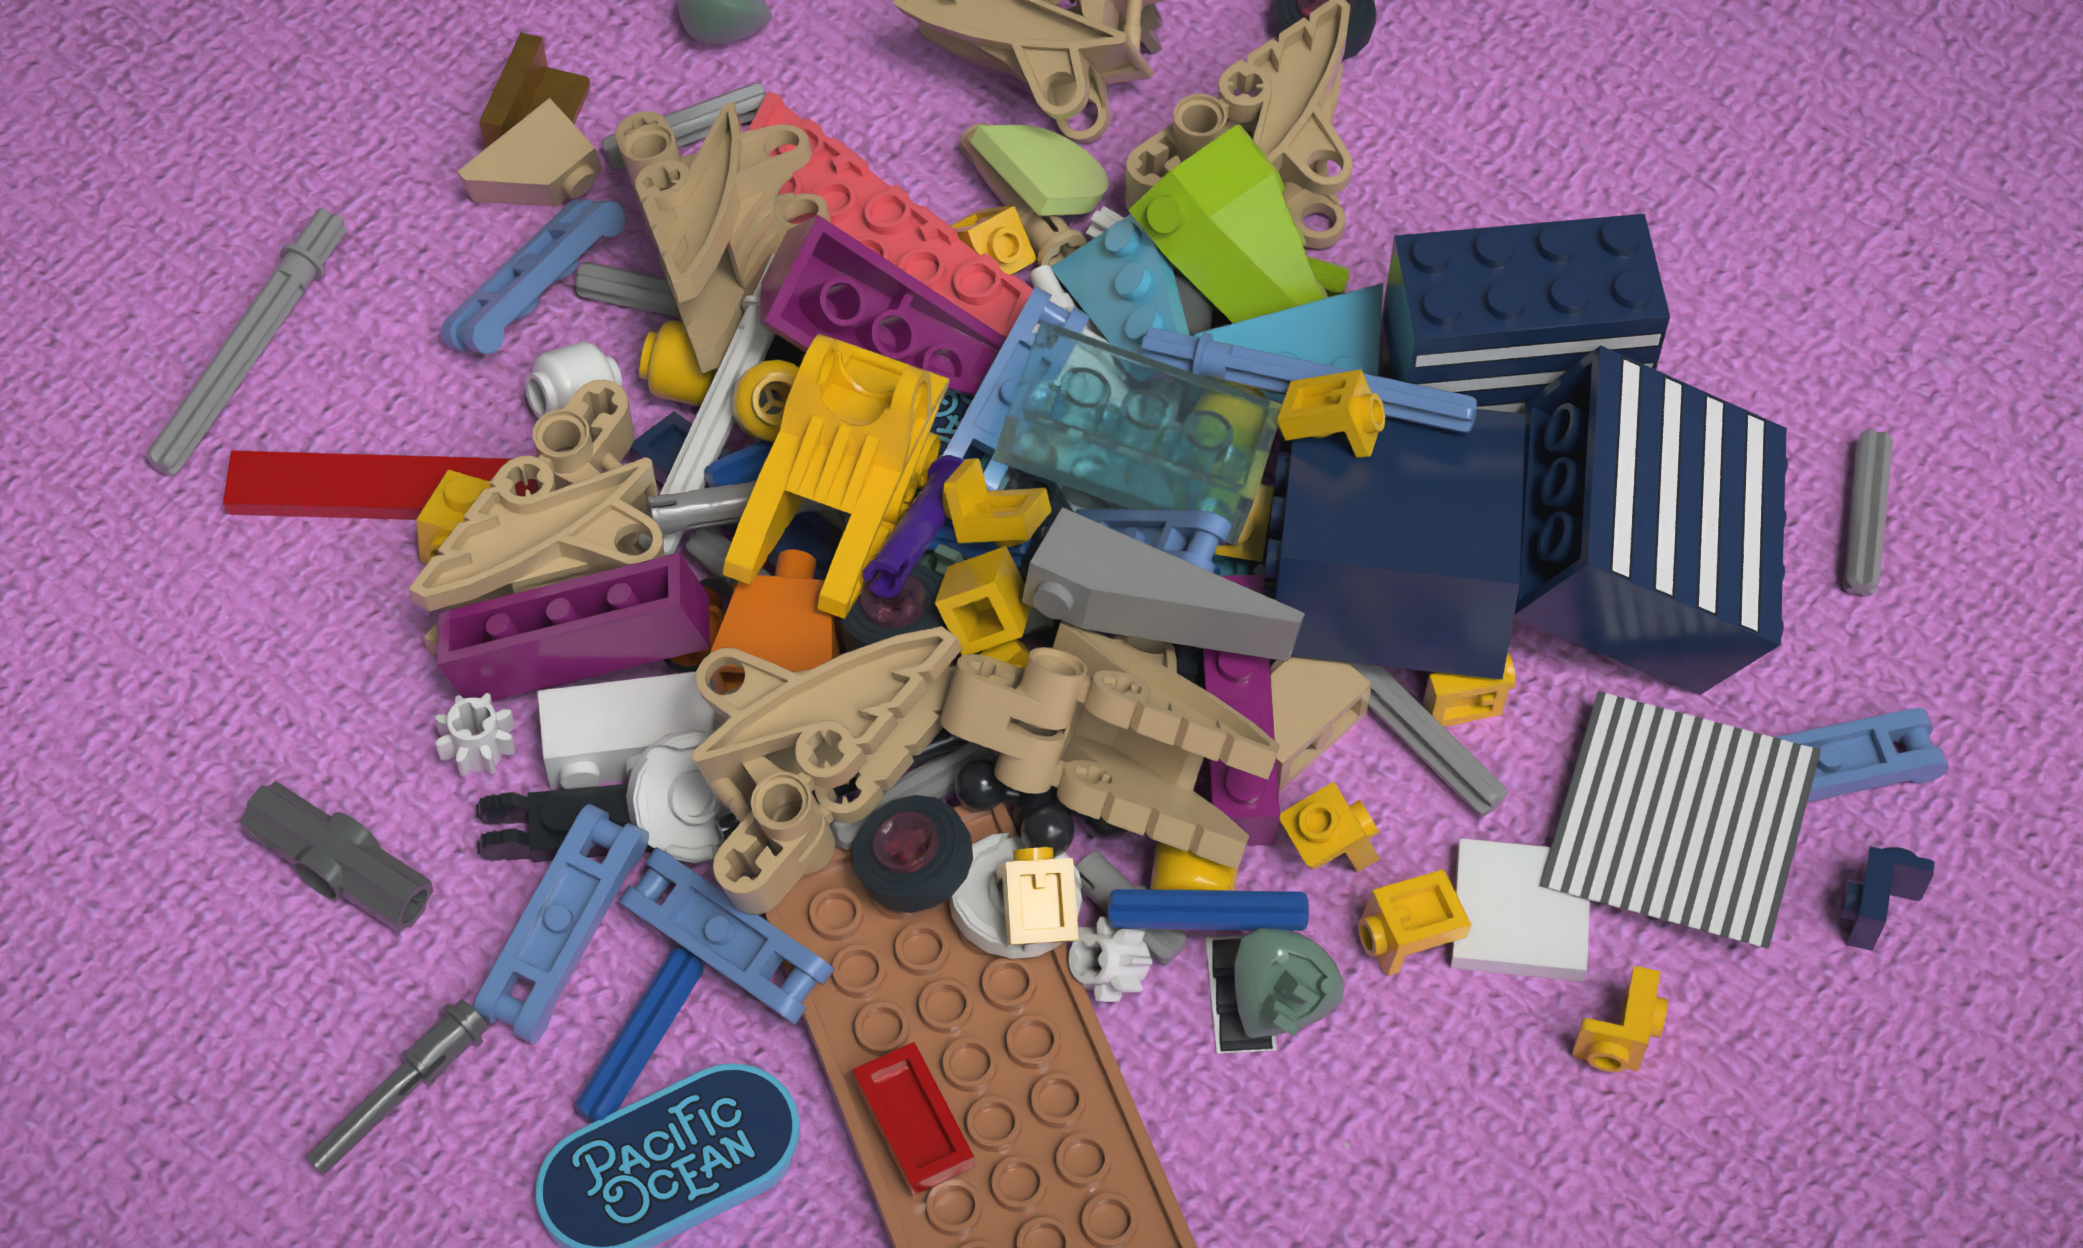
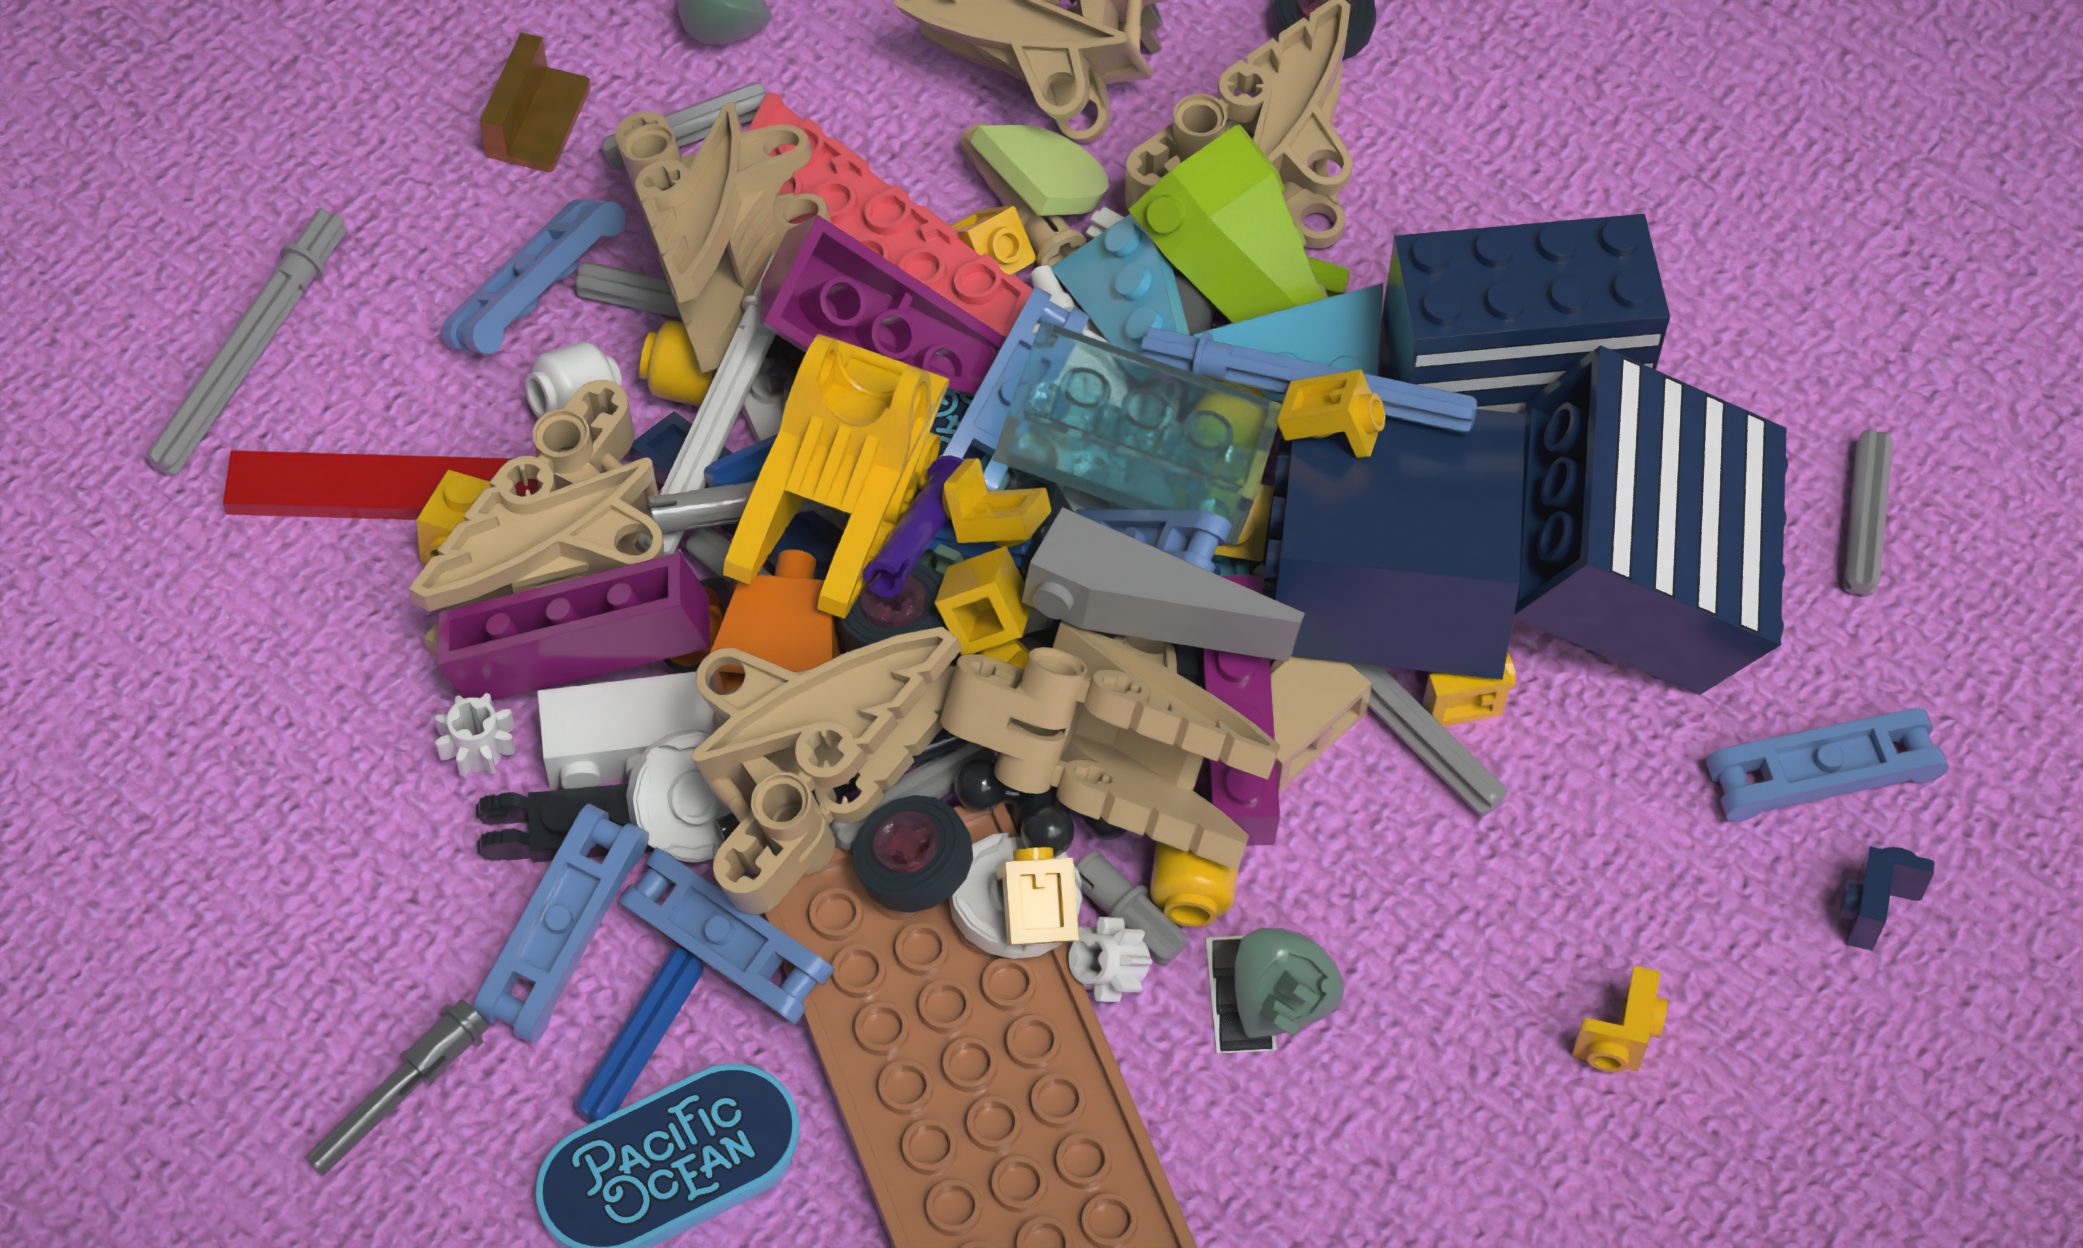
(336, 856): dark grey piece -> none
(534, 162): tan slope -> none
(760, 378): yellow head -> none
(913, 1118): red tile -> none
(1208, 909): blue axle -> none
(1327, 827): yellow bracket -> none
(1411, 919): yellow bracket -> none
(1513, 918): white tile -> none
(1682, 819): sticker -> none

